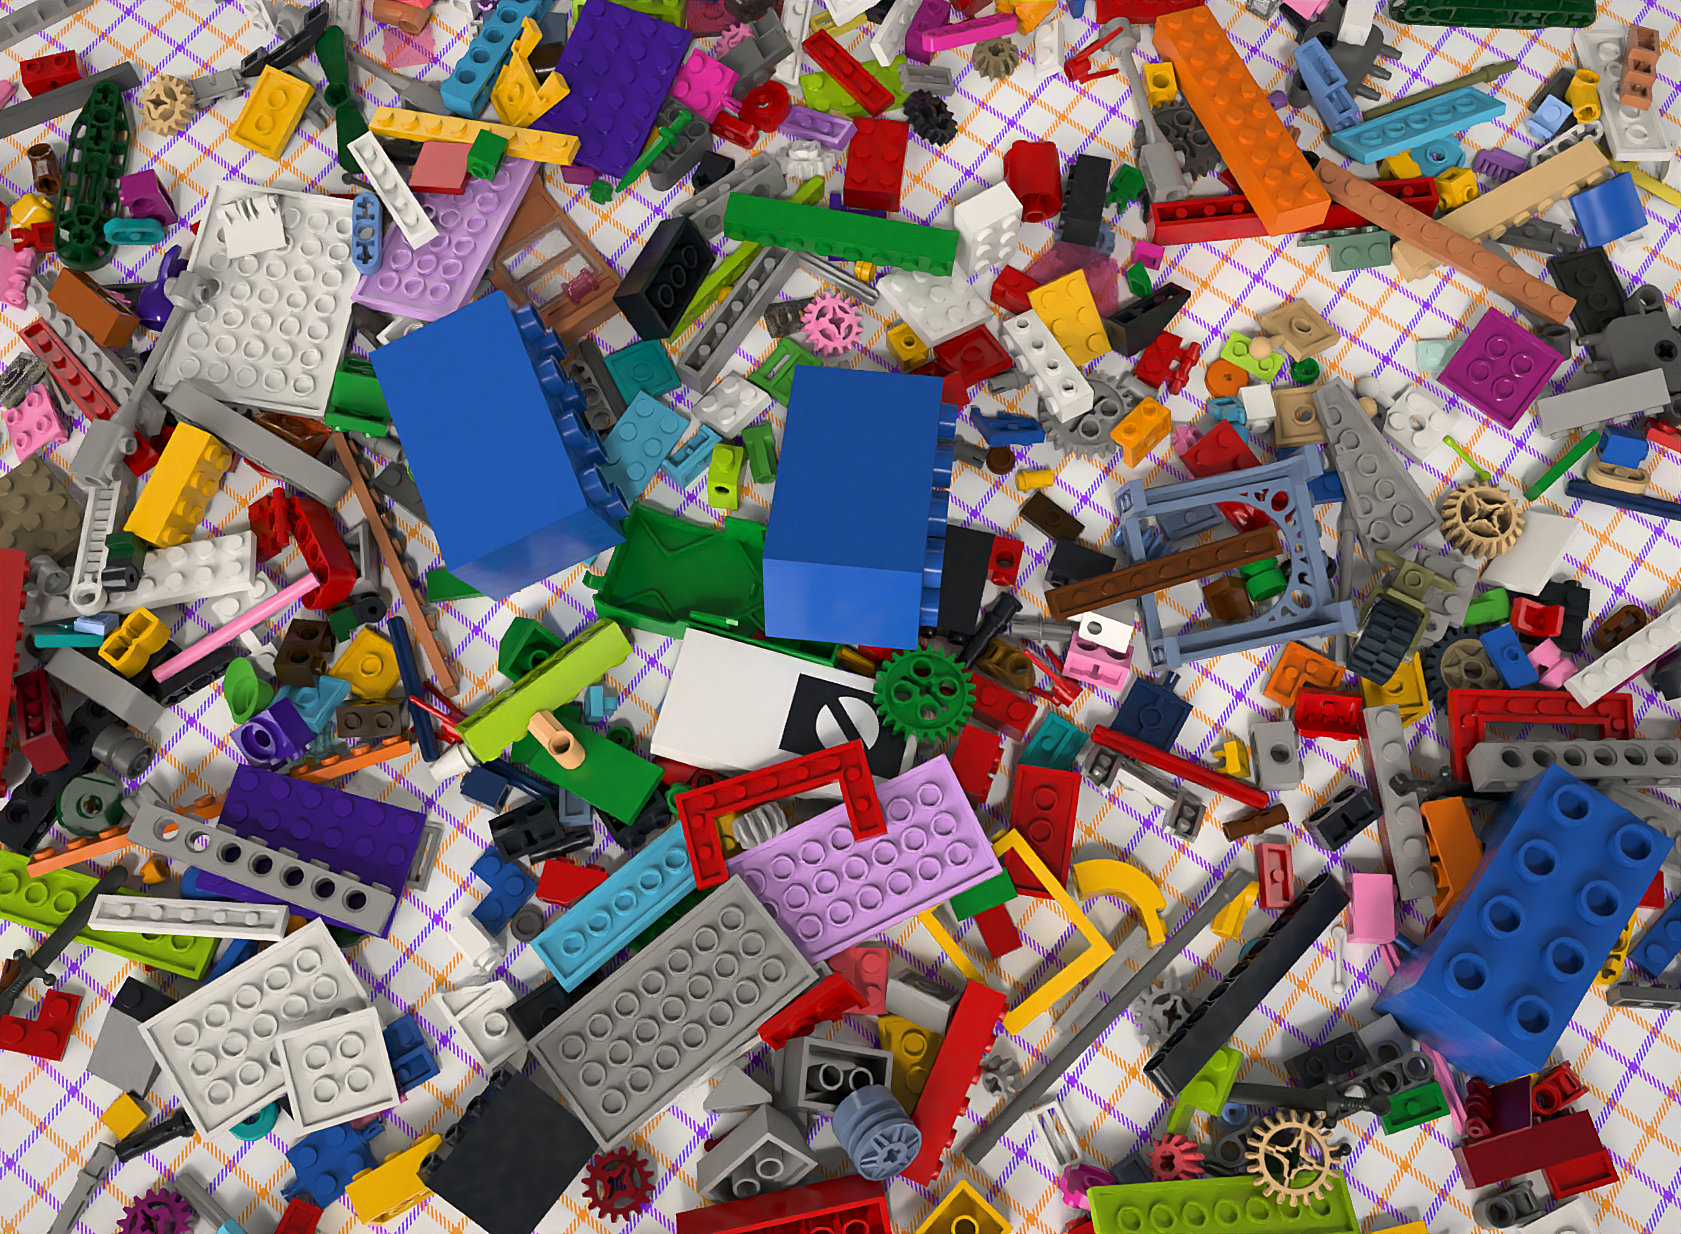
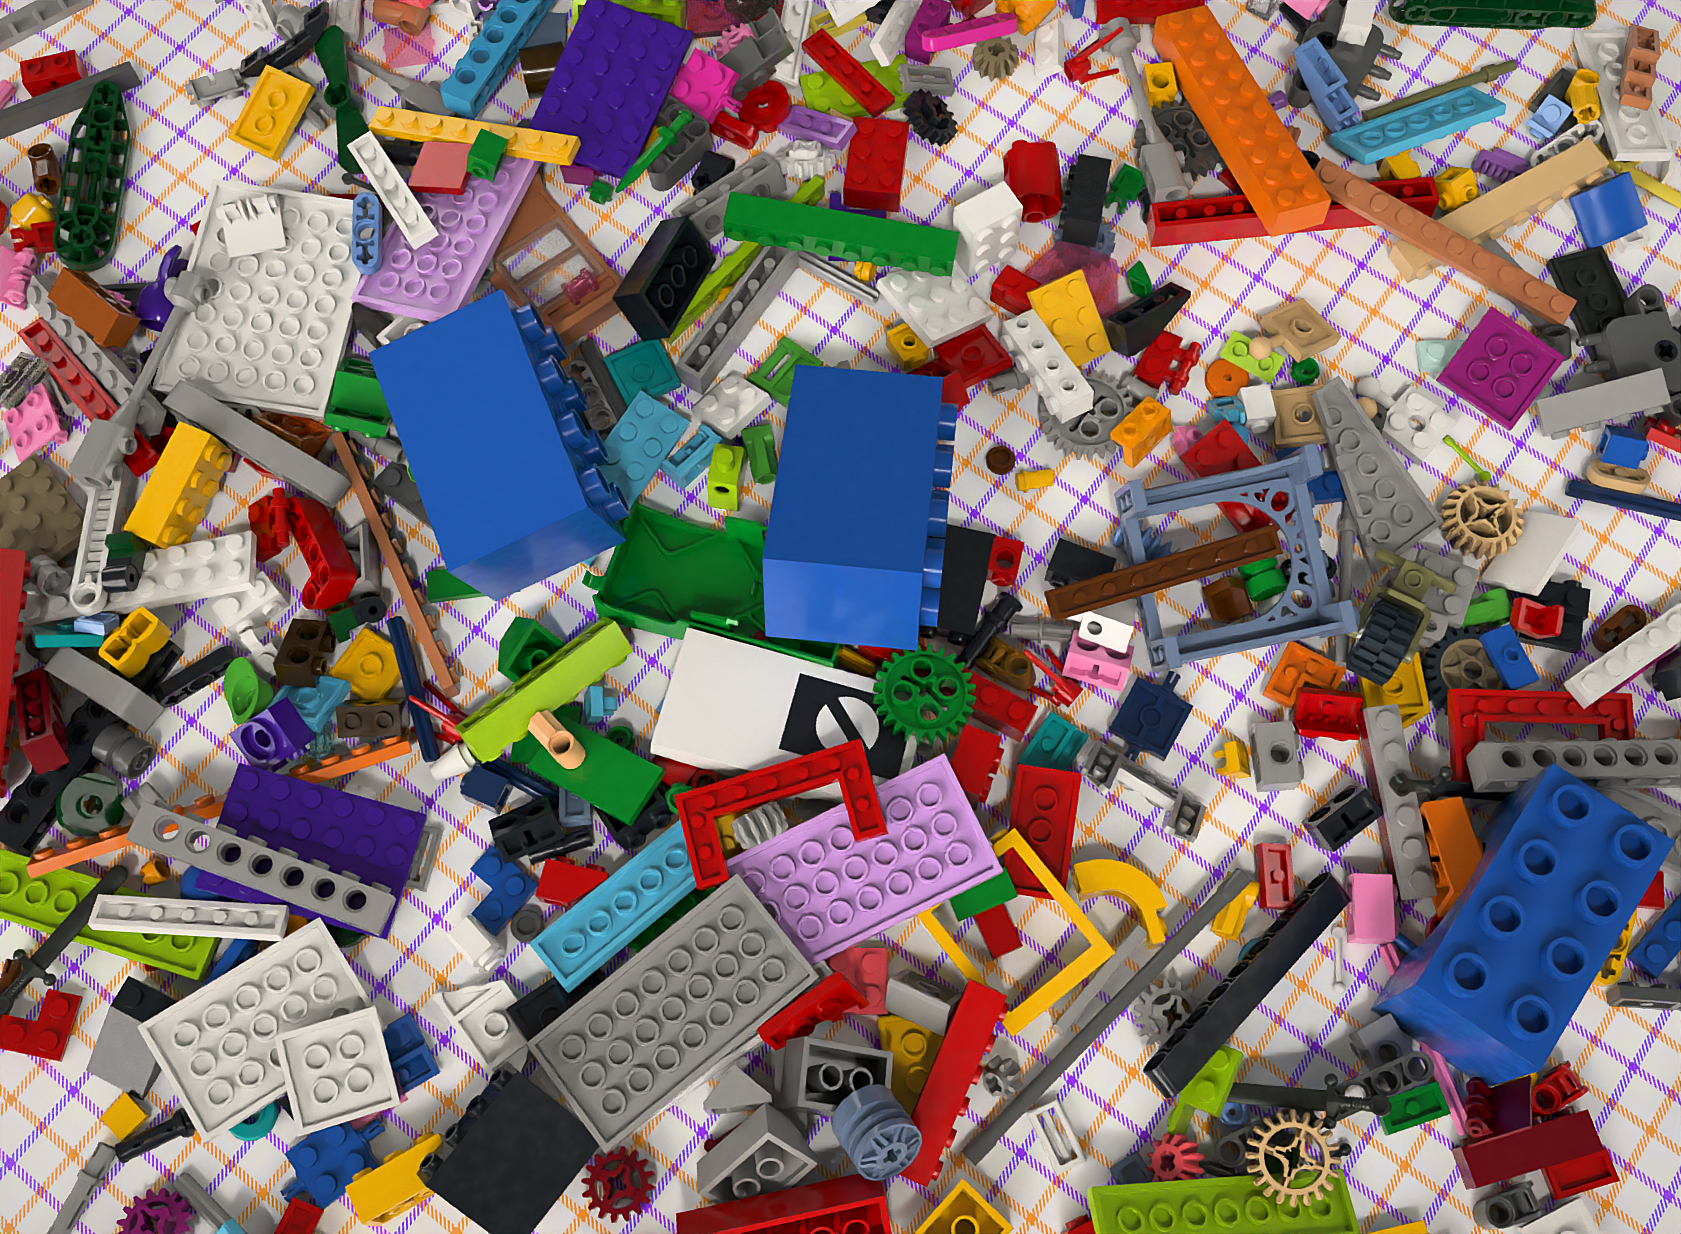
(133, 231): teal plate -> none
(147, 197): magenta brick -> none
(166, 105): tan gear -> none
(236, 627): bright pink piece -> none
(517, 92): yellow wing -> none
(778, 321): clear smoke slope -> none
(830, 328): bright pink gear -> none
(966, 453): dark grey pin -> none
(1007, 429): blue wing -> none
(1051, 519): dark brown plate -> none
(1076, 1182): dark pink plate -> none
(1149, 254): dark pink tile -> none
(1179, 767): red axle -> none
(1189, 522): sand blue plate -> none
(1255, 822): reddish brown pin -> none
(1332, 1057): black brick -> none
(1356, 250): sand green bracket -> none
(1449, 153): medium azure plate -> none
(1541, 237): dark grey hinge -> none
(1550, 666): bright pink wheel -> none
(1562, 466): green tile -> none

